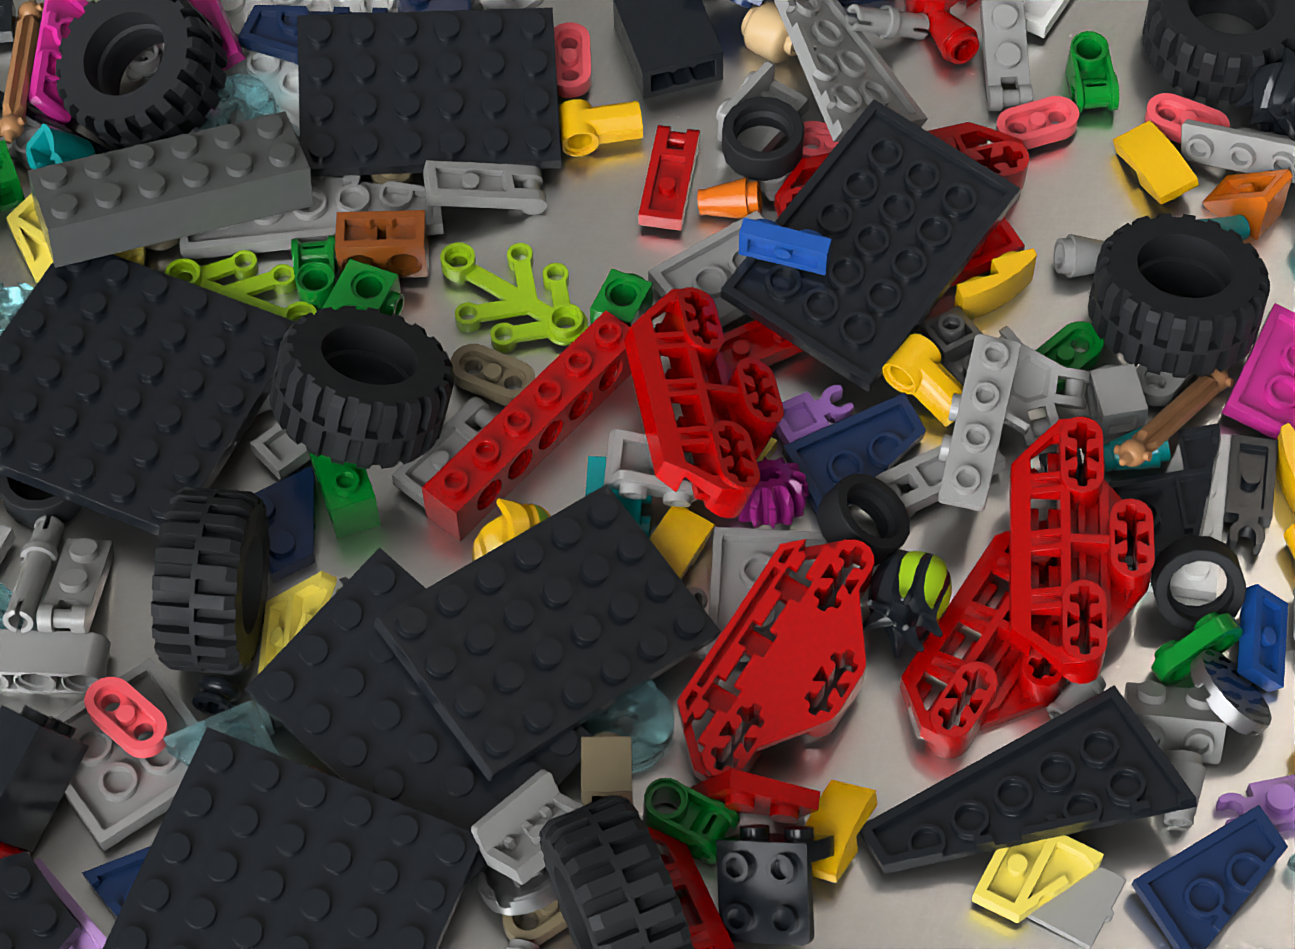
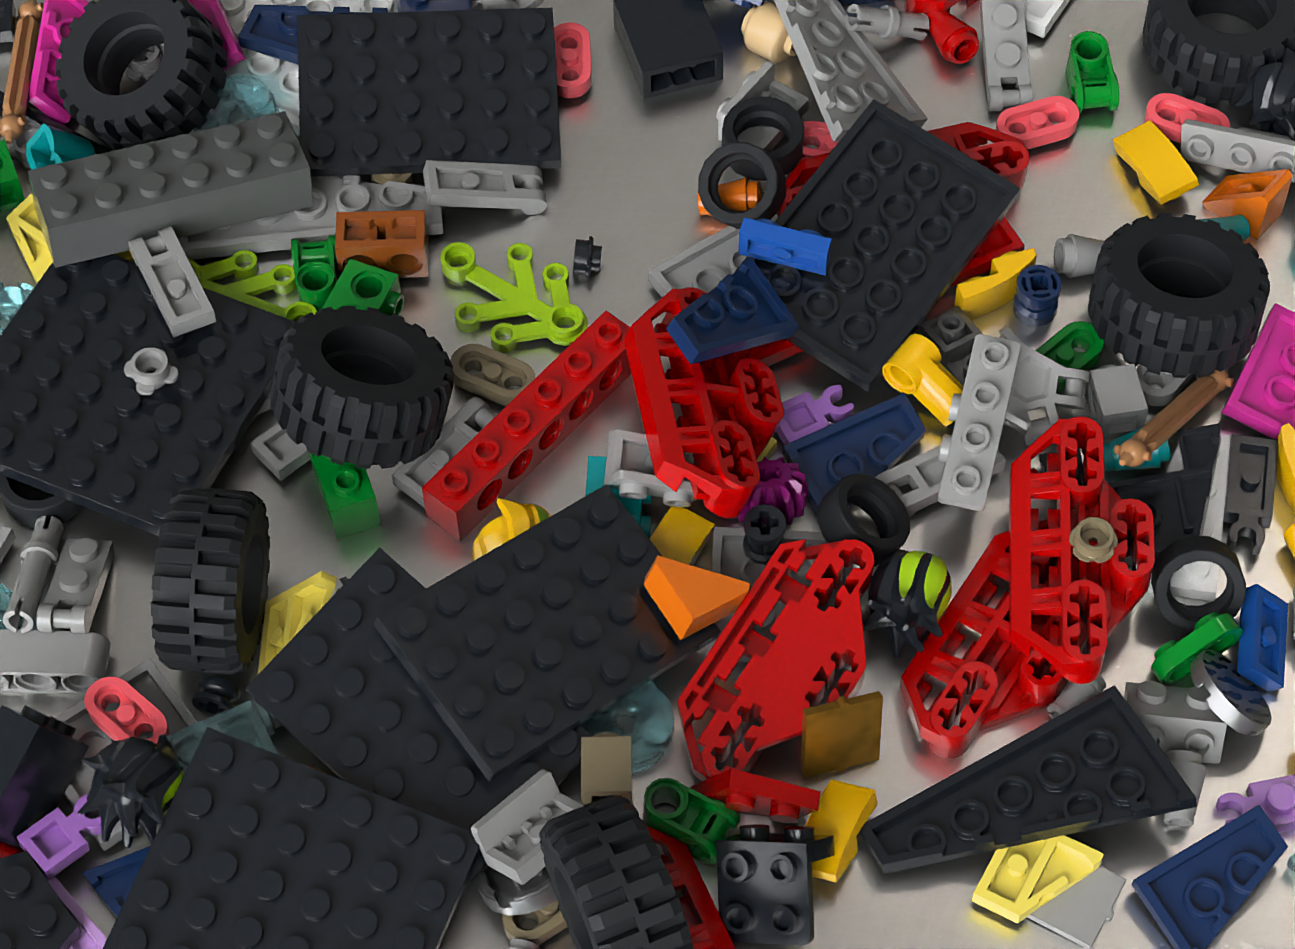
(59, 839): none -> medium lavender plate
(134, 785): none -> black hair
(146, 361): none -> light grey plate
(172, 282): none -> light grey plate
(291, 523): dark blue wing -> none
(586, 257): none -> black plate
(587, 126): yellow piece -> none
(623, 289): green brick -> none
(669, 178): red plate -> none
(692, 595): none -> orange slope
(719, 162): none -> black tyre
(732, 317): none -> dark blue wing
(760, 535): none -> black bush
(841, 734): none -> pearl gold piece
(1037, 295): none -> dark blue wheel
(1093, 530): none -> dark tan plate

